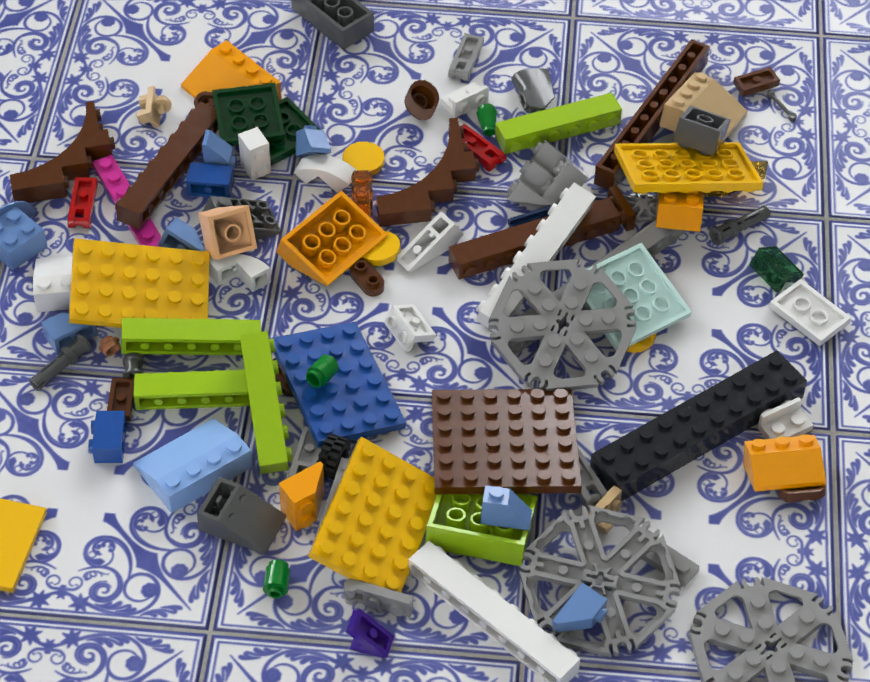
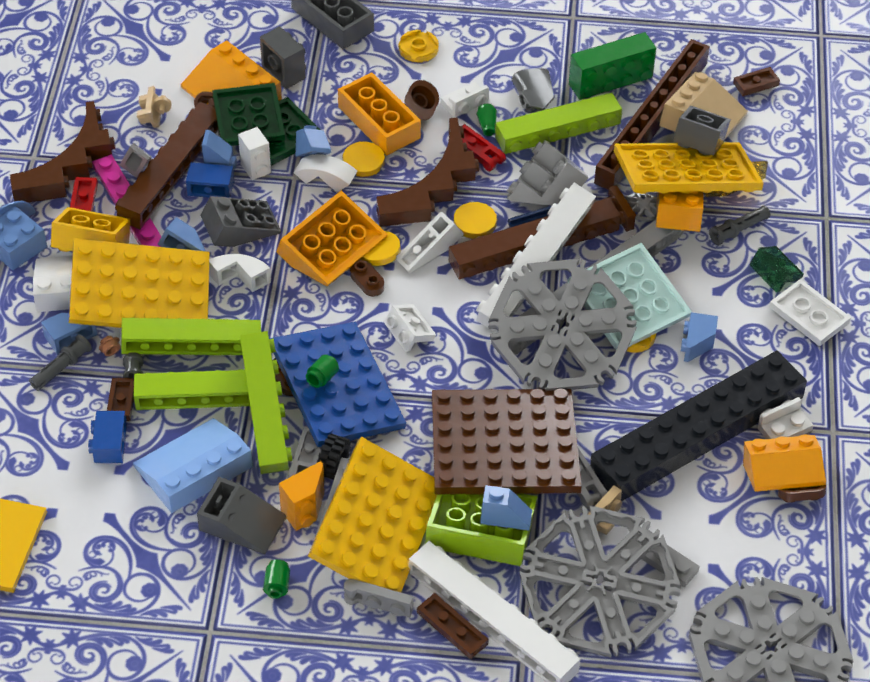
(87, 225): none -> yellow brick
(135, 160): none -> light grey slope
(227, 231): light nougat slope -> none
(283, 57): none -> dark grey brick
(362, 190): clear orange brick -> none
(368, 635): dark purple slope -> none
(379, 113): none -> light orange brick
(418, 46): none -> yellow tile
(452, 626): none -> reddish brown plate
(466, 56): light grey plate -> none
(475, 219): none -> yellow tile
(581, 611): medium blue slope -> none
(612, 65): none -> green brick
(700, 335): none -> medium blue slope
(791, 116): dark grey hinge -> none

